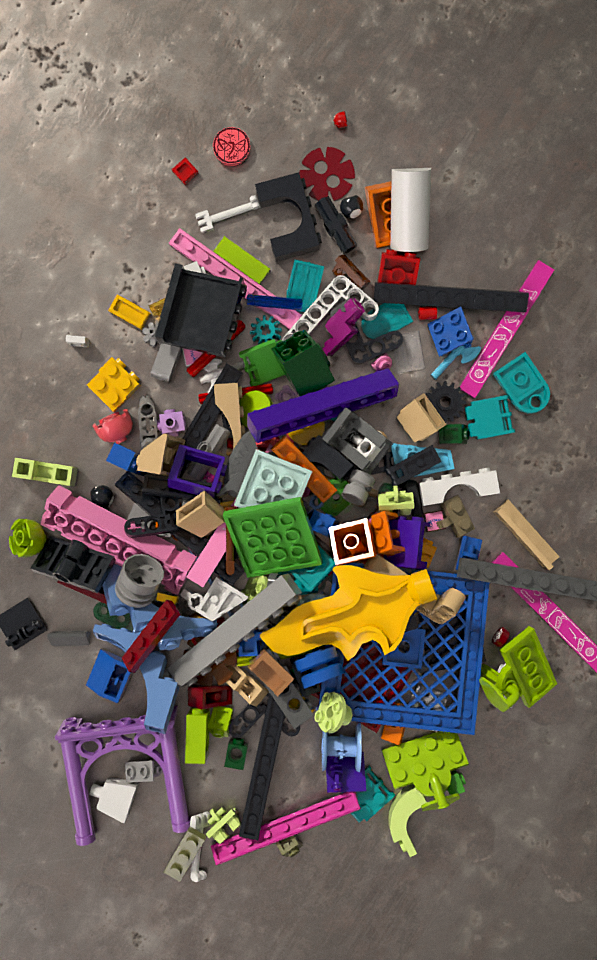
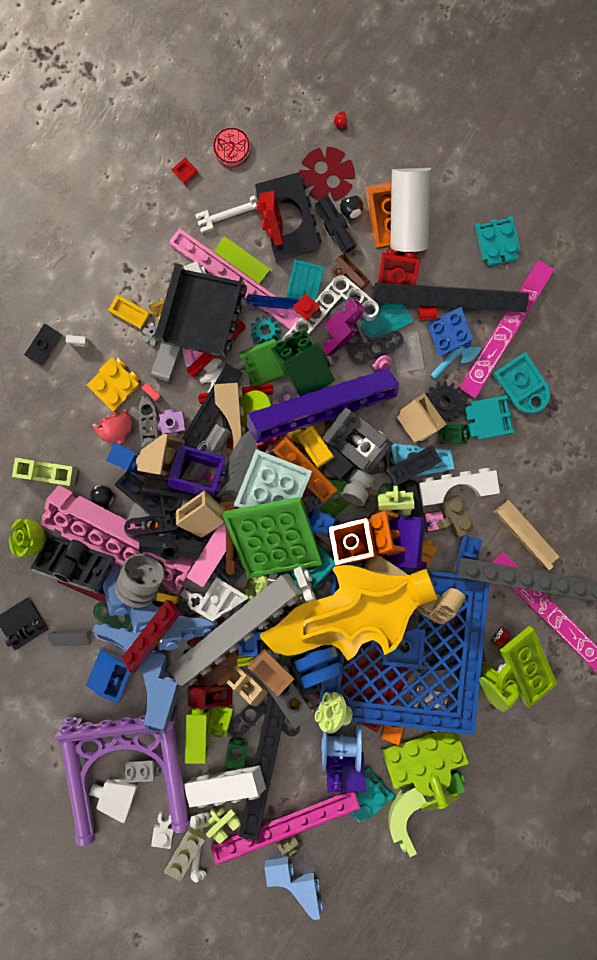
(42, 344): none -> black plate
(152, 392): none -> coral tile
(162, 833): none -> white plate
(169, 546): none -> black piece
(225, 787): none -> white brick
(271, 215): none -> red plate
(302, 886): none -> light blue arch
(304, 577): none -> white plate
(306, 307): none -> red plate
(315, 446): none -> yellow tile
(498, 241): none -> teal plate

